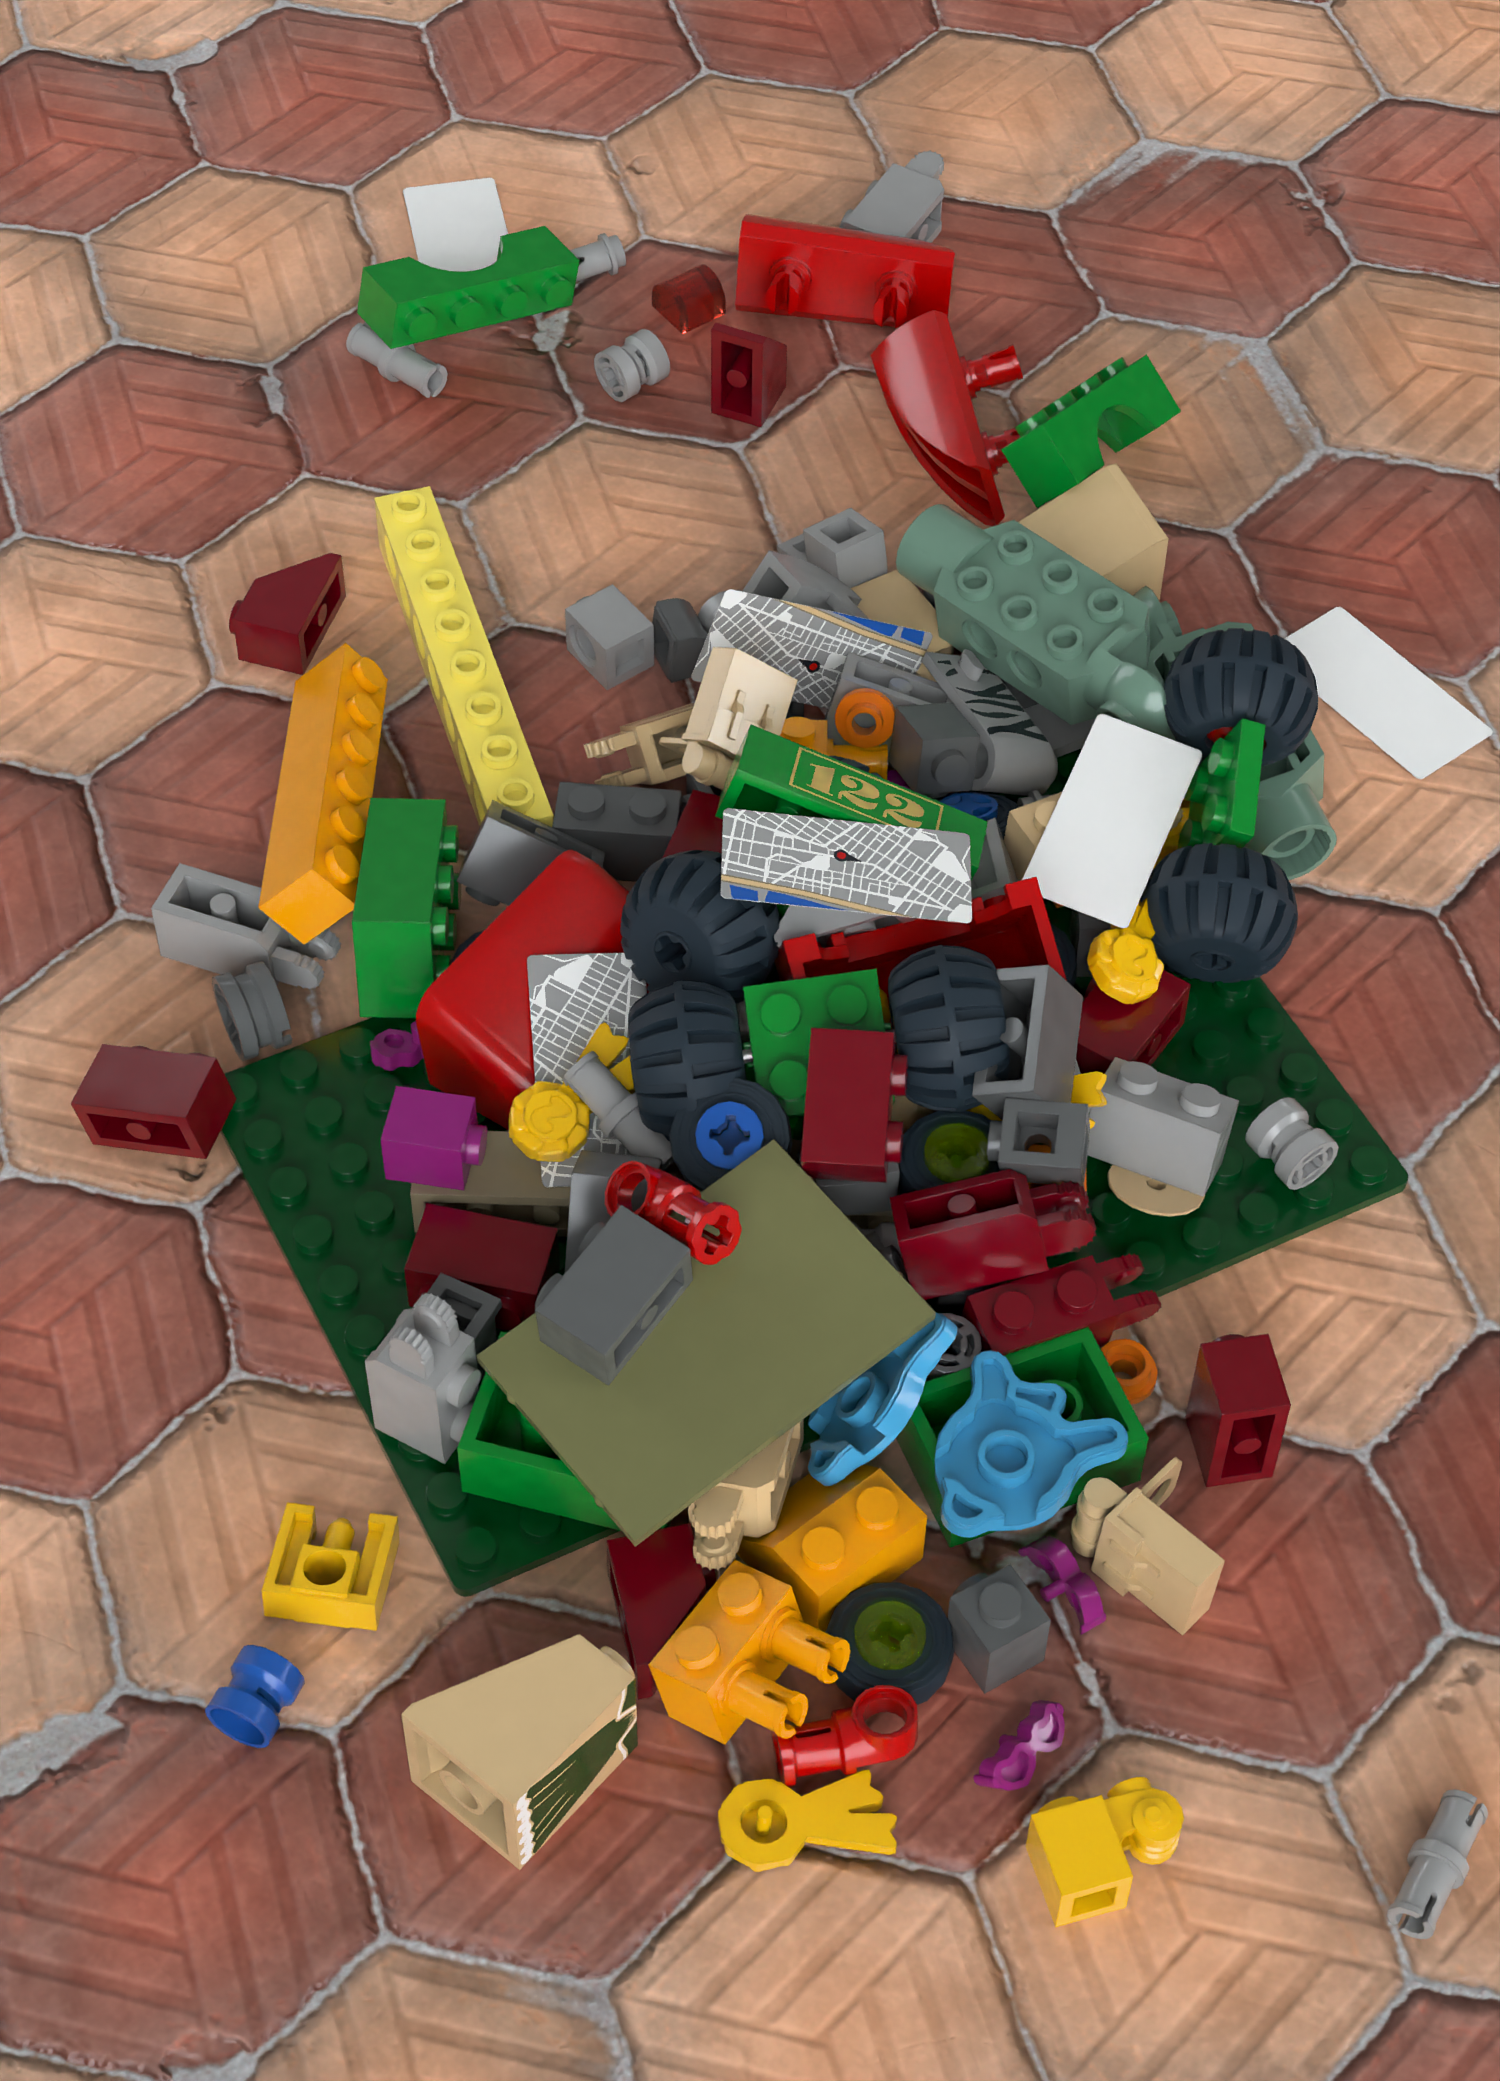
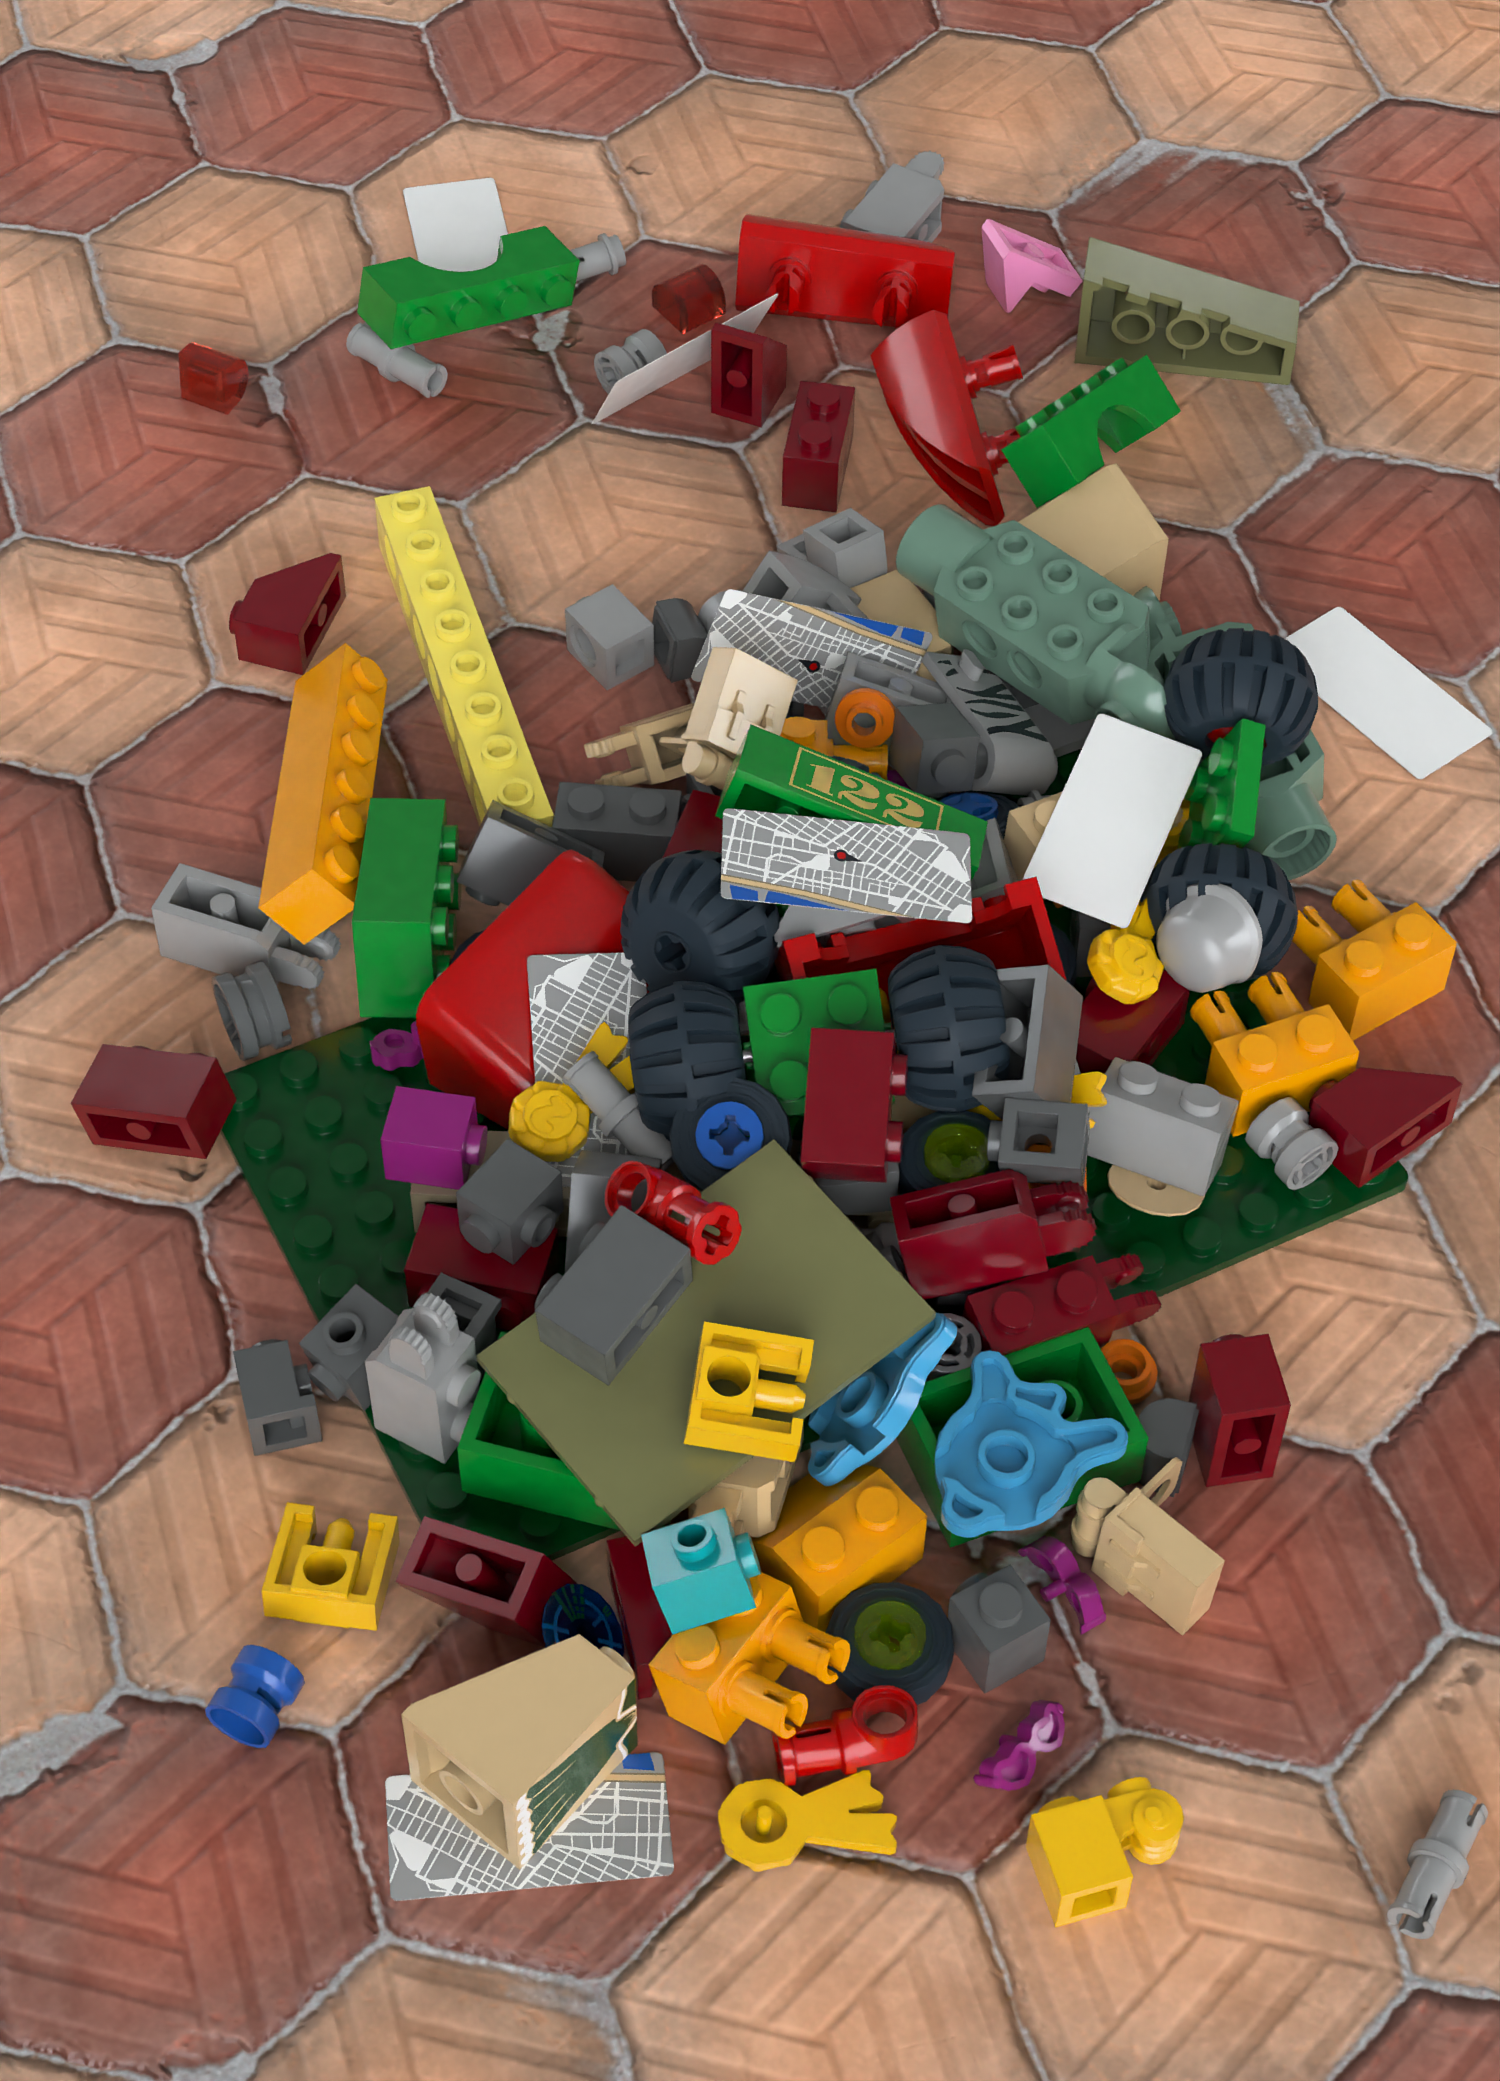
(212, 377): none -> clear red brick
(276, 1398): none -> dark grey brick
(344, 1342): none -> dark grey brick
(482, 1578): none -> dark red slope
(510, 1203): none -> dark grey brick
(581, 1611): none -> piece
(610, 1837): none -> light grey sticker
(675, 363): none -> white sticker
(701, 1570): none -> teal brick
(728, 1420): none -> yellow brick
(818, 446): none -> dark red brick
(1020, 261): none -> bright pink slope
(1170, 1432): none -> dark grey brick
(1182, 319): none -> olive wedge
(1209, 939): none -> light grey helmet
(1277, 1060): none -> light orange brick
(1380, 970): none -> light orange brick
(1381, 1116): none -> dark red slope

